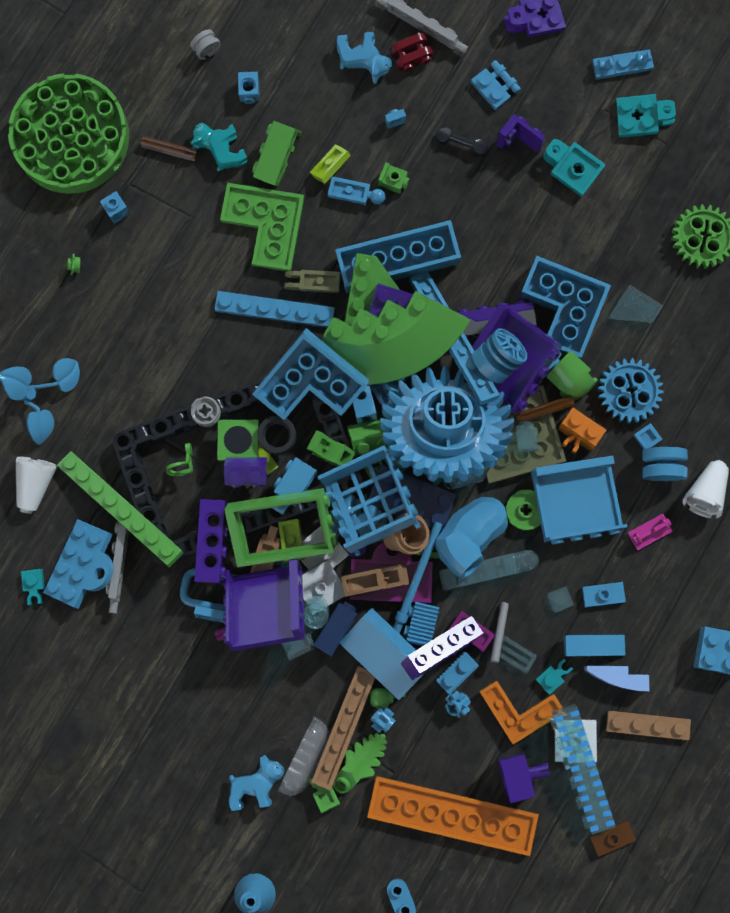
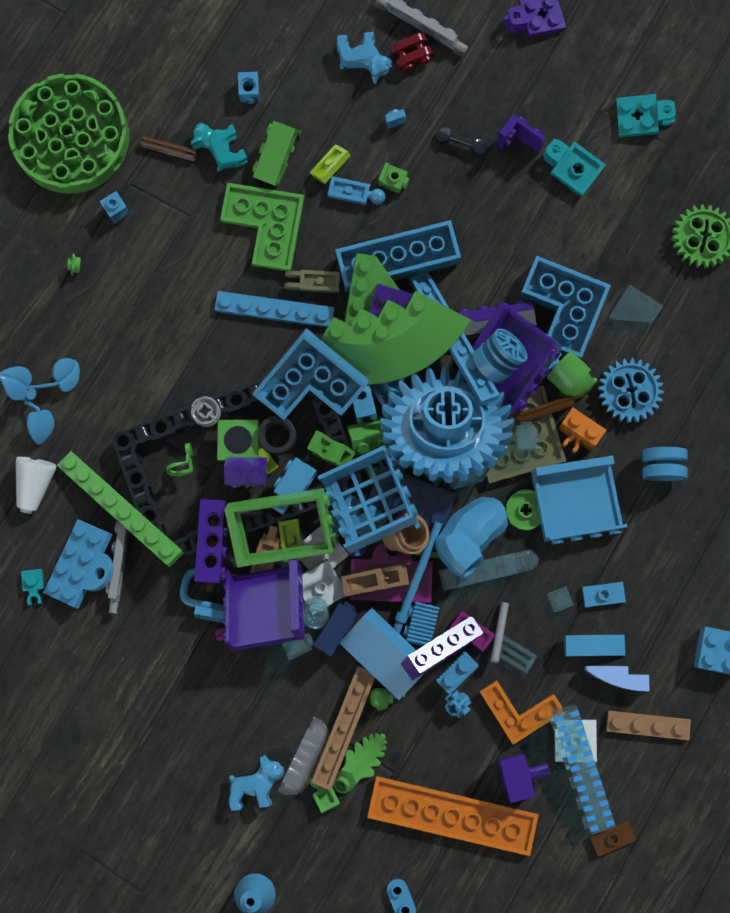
(205, 44): light grey wheel -> none
(382, 720): dark azure gear -> none
(491, 89): dark azure plate -> none
(551, 678): teal plate -> none
(622, 64): dark azure plate -> none
(647, 437): dark azure plate -> none
(650, 531): dark pink hinge -> none
(708, 491): white cone -> none

